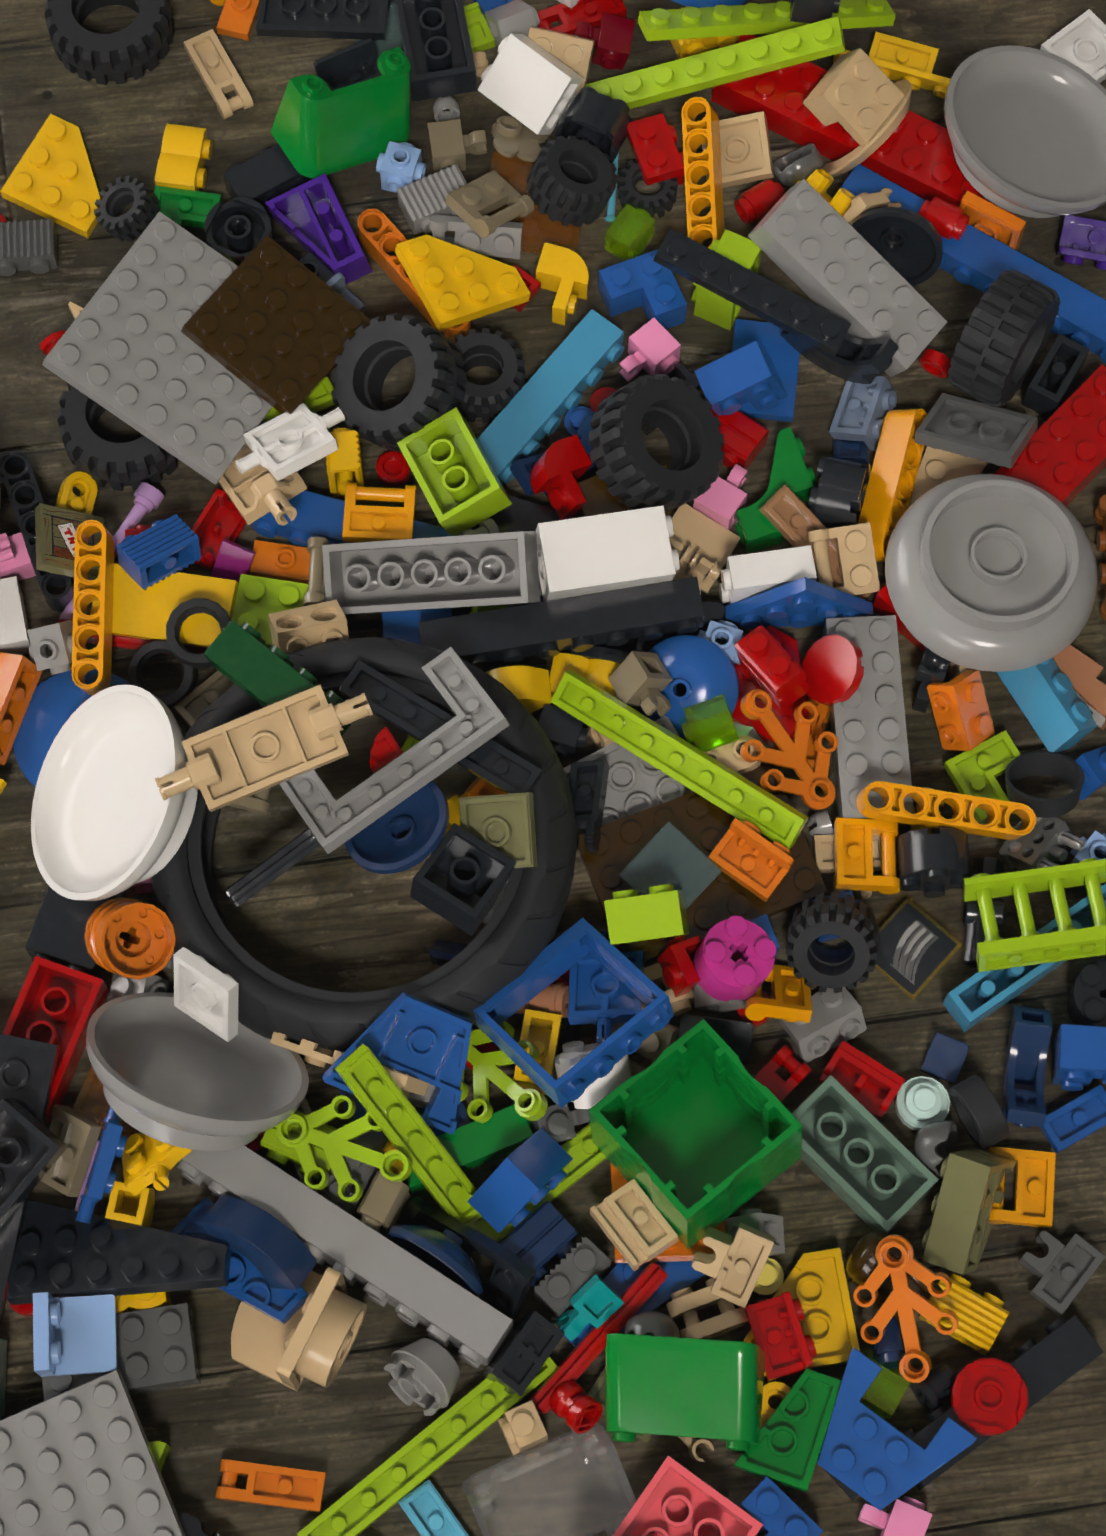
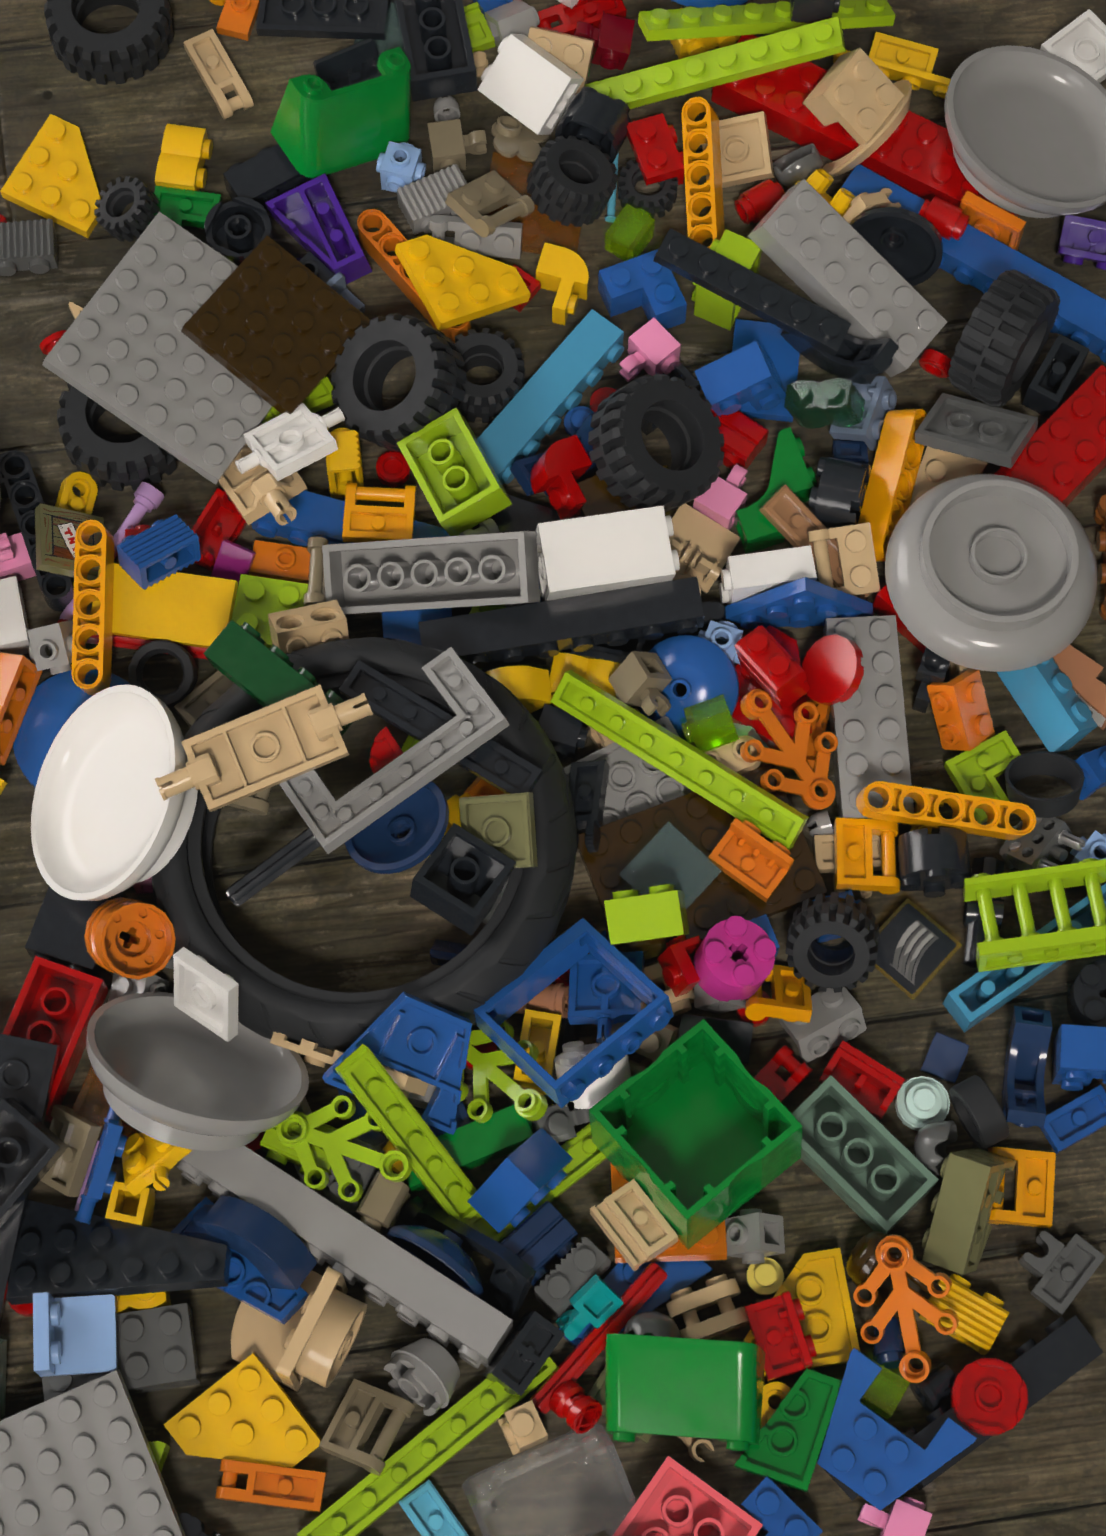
(175, 621): black tyre -> none
(245, 1420): none -> yellow plate
(356, 1421): none -> dark tan plate
(735, 1261): tan plate -> none
(824, 403): none -> clear green brick

